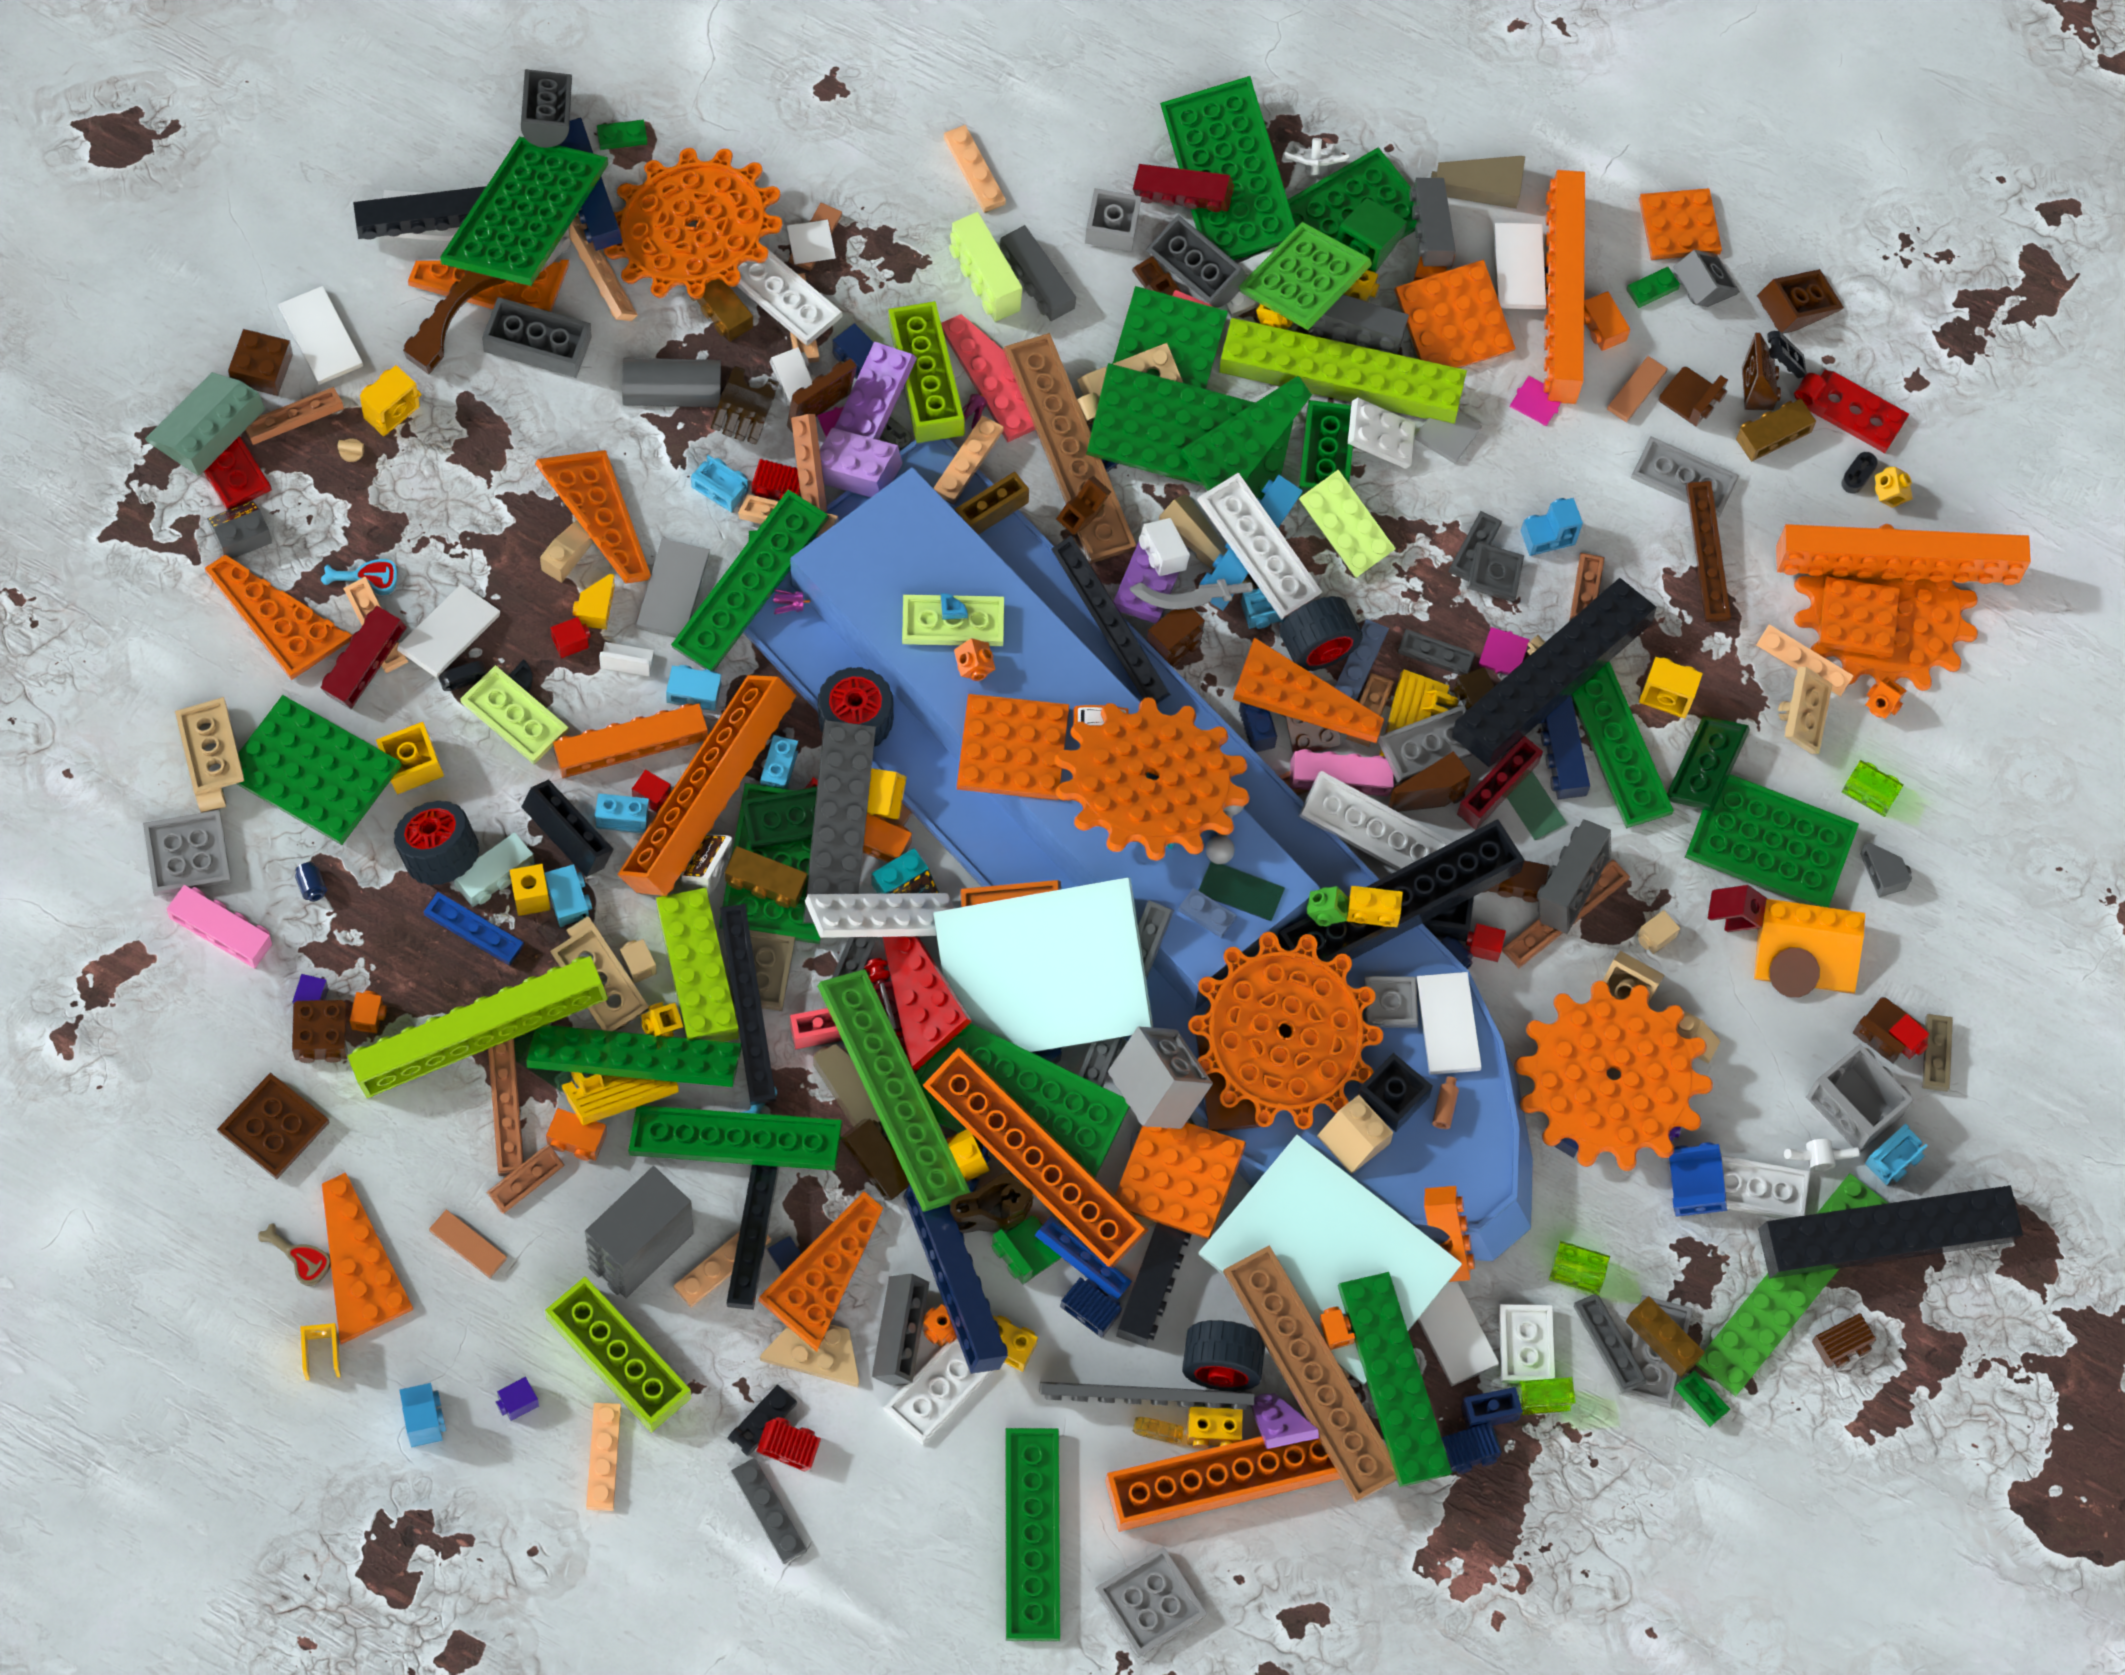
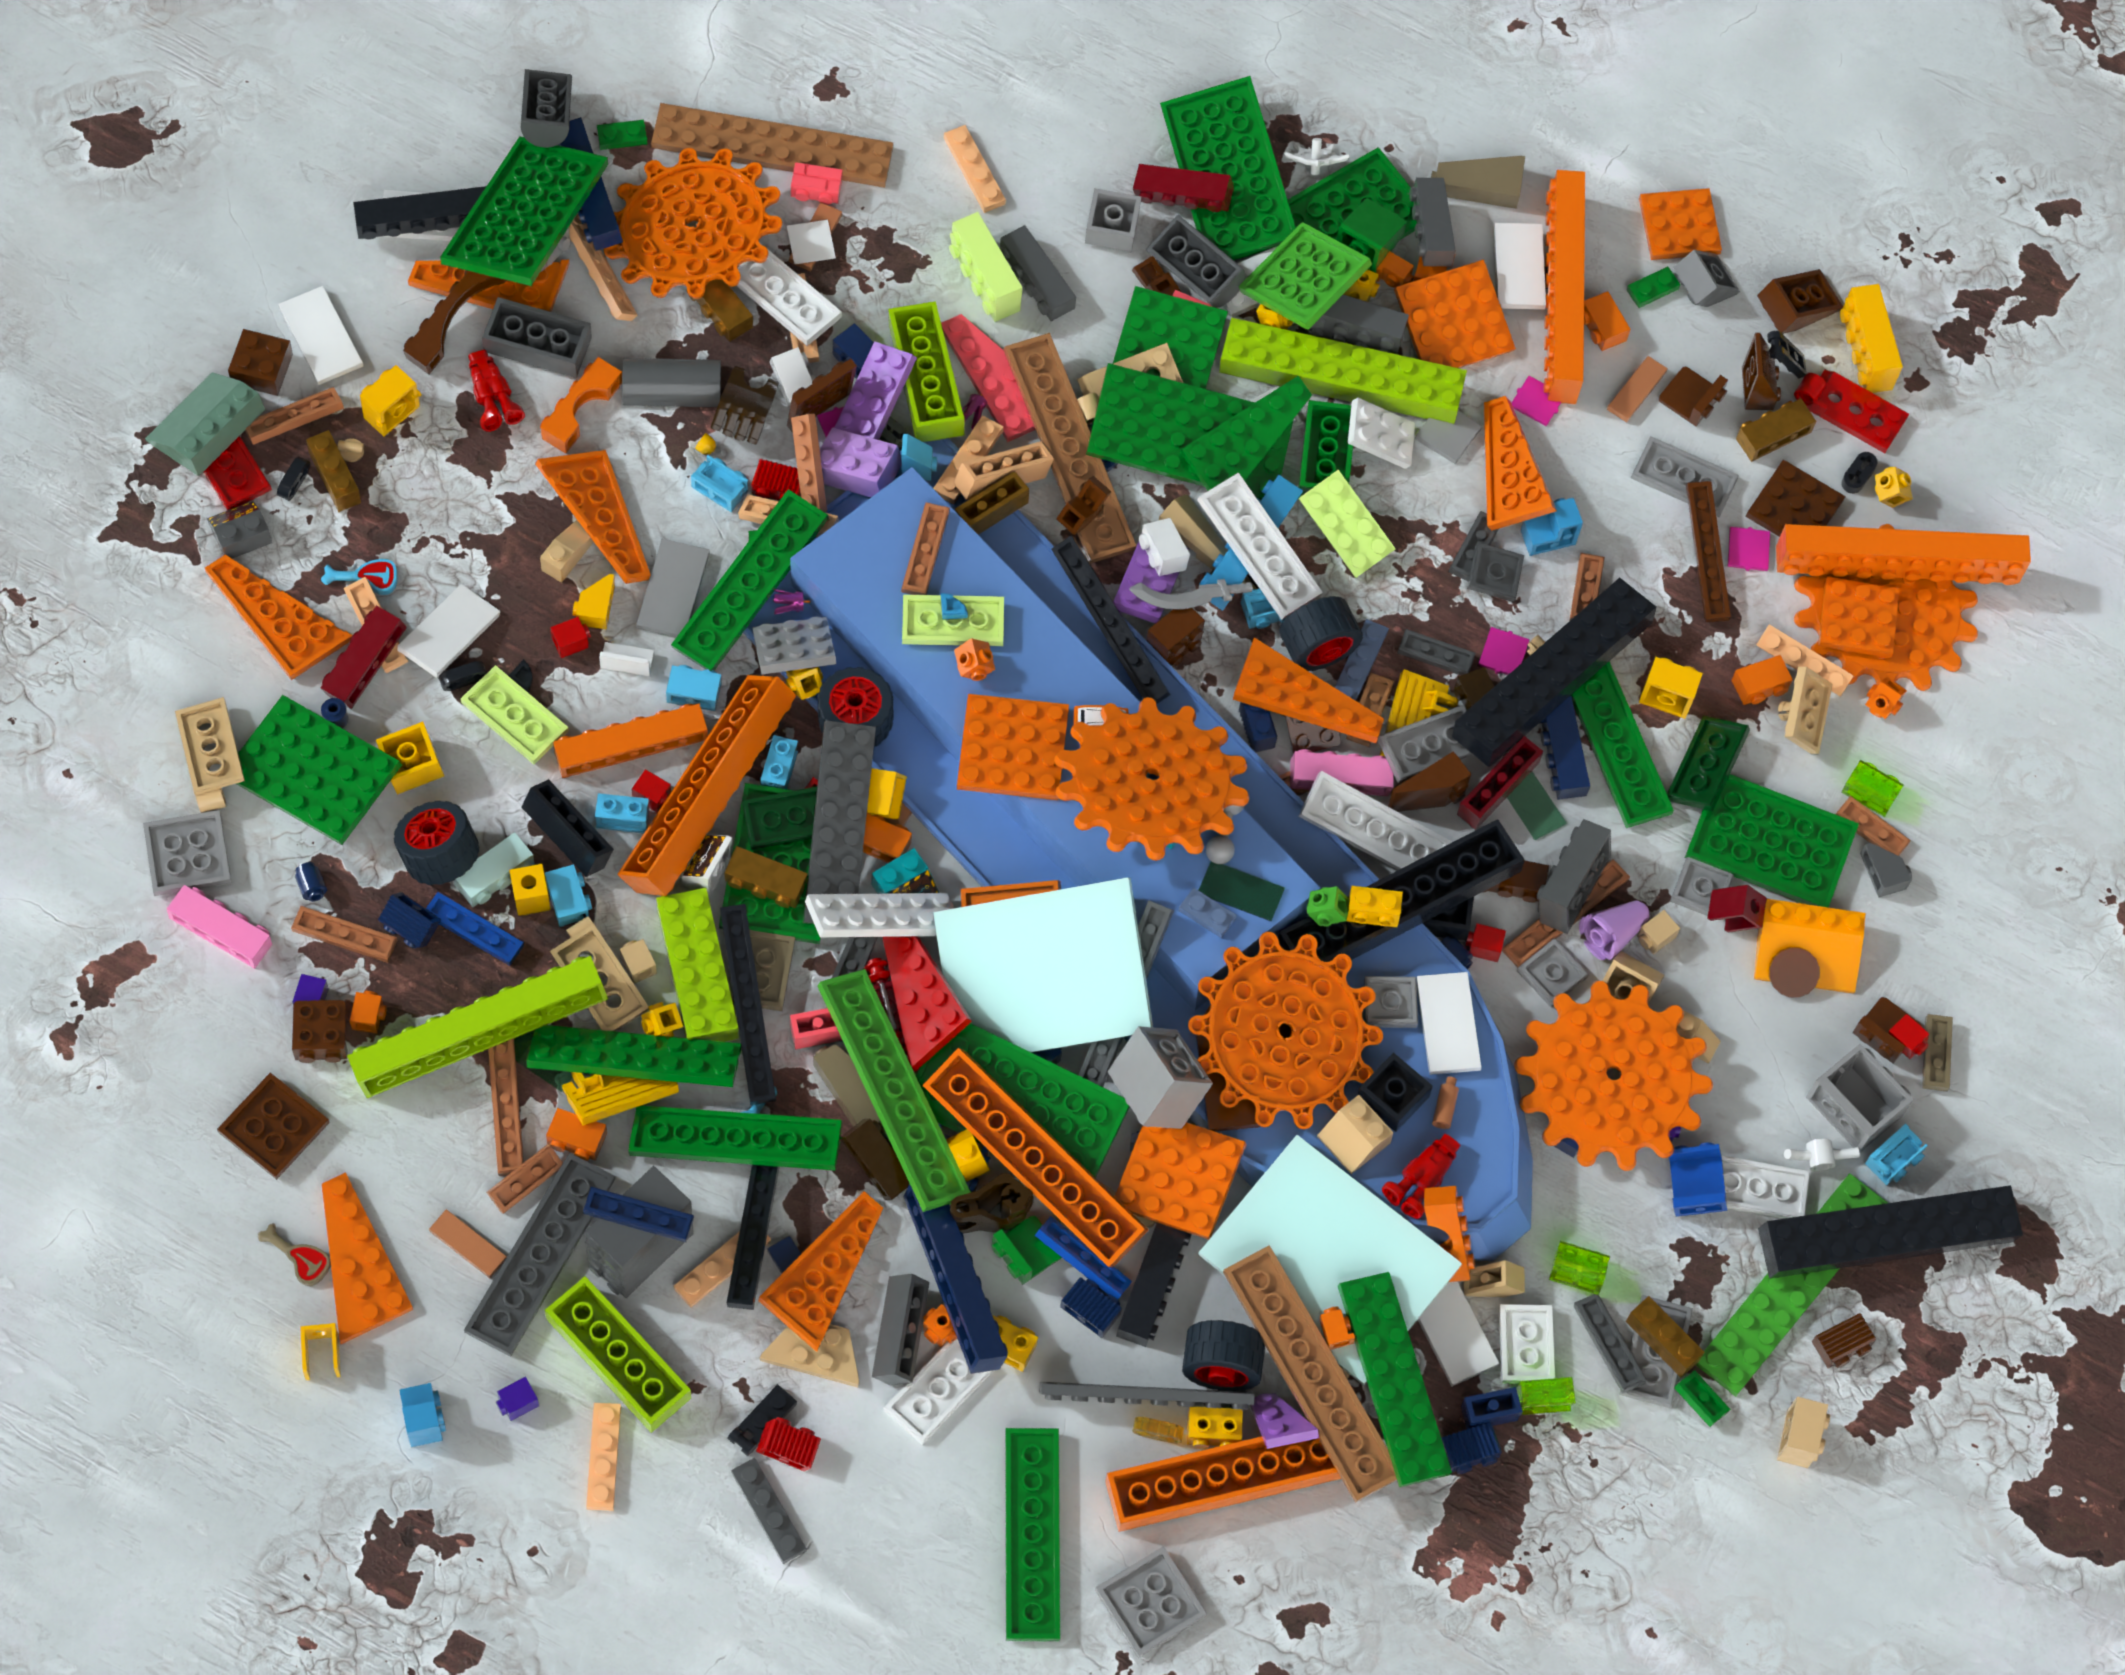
(293, 478): none -> black beam
(333, 471): none -> pearl gold brick
(335, 712): none -> dark blue brick
(344, 934): none -> nougat tile
(409, 920): none -> dark blue brick
(492, 386): none -> red piece
(537, 1257): none -> dark grey plate
(598, 382): none -> orange arch
(638, 1214): none -> dark blue tile
(706, 445): none -> yellow hinge
(771, 143): none -> medium nougat plate
(794, 645): none -> light grey plate
(805, 682): none -> yellow brick
(816, 183): none -> coral brick
(919, 456): none -> medium azure slope
(925, 549): none -> nougat tile
(1029, 462): none -> light nougat brick
(1395, 270): none -> orange brick
(1425, 1172): none -> red piece
(1496, 1280): none -> tan slope
(1512, 475): none -> orange wing
(1552, 971): none -> light grey tile
(1613, 928): none -> lavender cone
(1696, 885): none -> light grey tile
(1748, 548): none -> dark pink piece
(1762, 680): none -> orange brick
(1794, 499): none -> reddish brown plate
(1803, 1432): none -> tan brick
(1871, 338): none -> yellow brick
(1873, 827): none -> nougat tile

